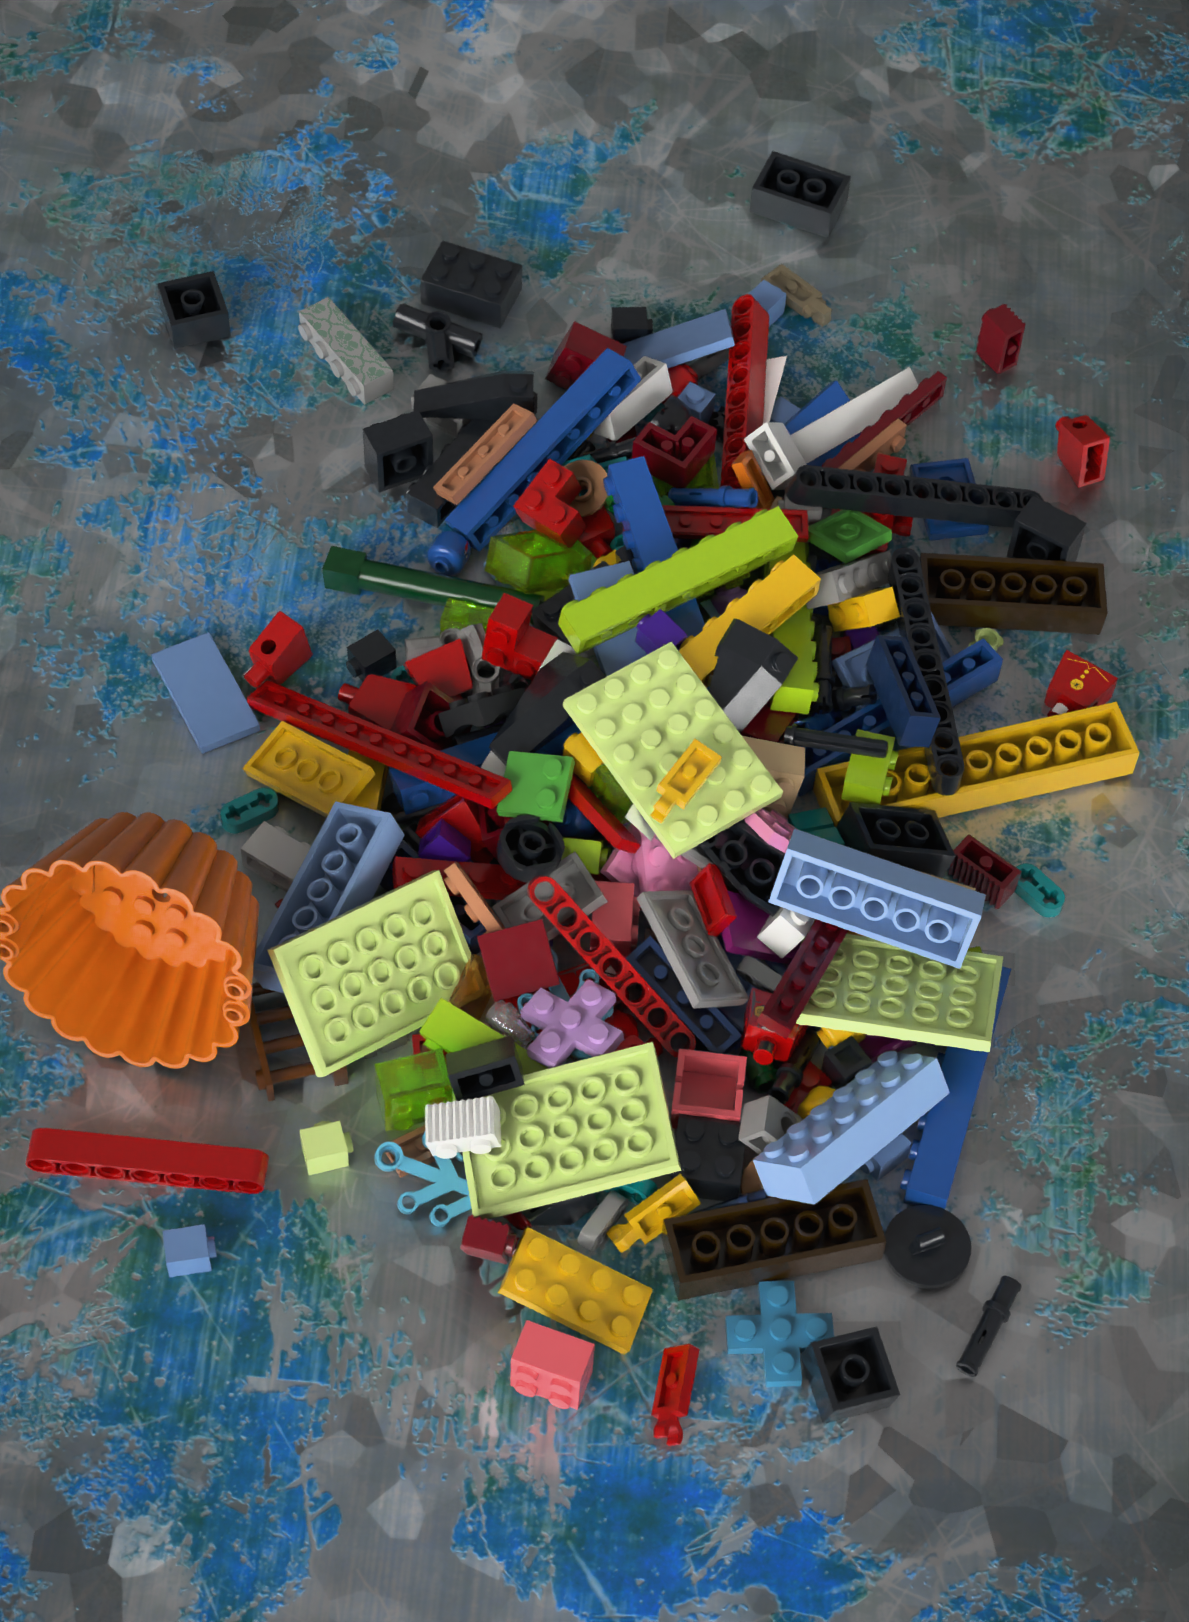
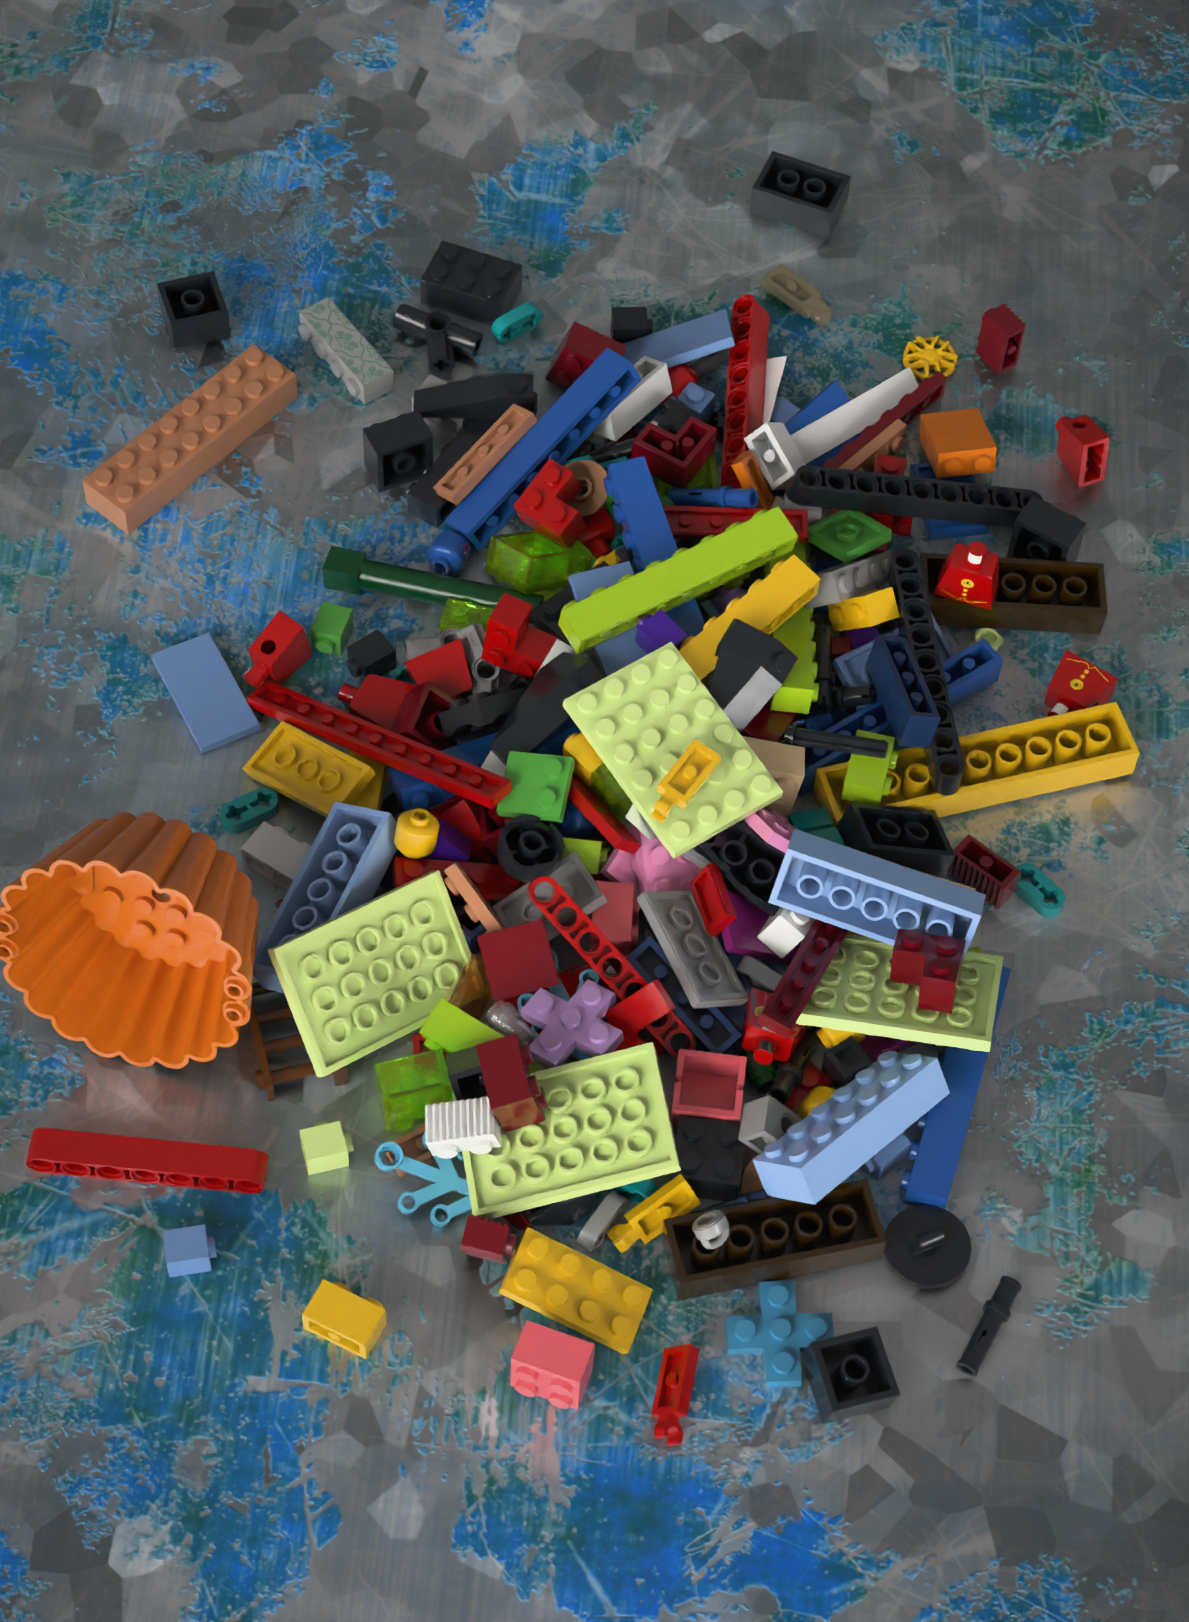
(190, 439): none -> nougat brick
(332, 628): none -> bright green brick
(345, 1318): none -> yellow brick
(416, 833): none -> yellow head
(511, 1090): none -> dark red brick
(517, 322): none -> teal beam
(640, 1009): none -> red tile
(710, 1226): none -> light grey tile
(771, 299): medium blue brick -> none
(929, 357): none -> yellow wheel
(930, 963): none -> dark red brick
(957, 443): none -> orange brick
(969, 575): none -> red torso

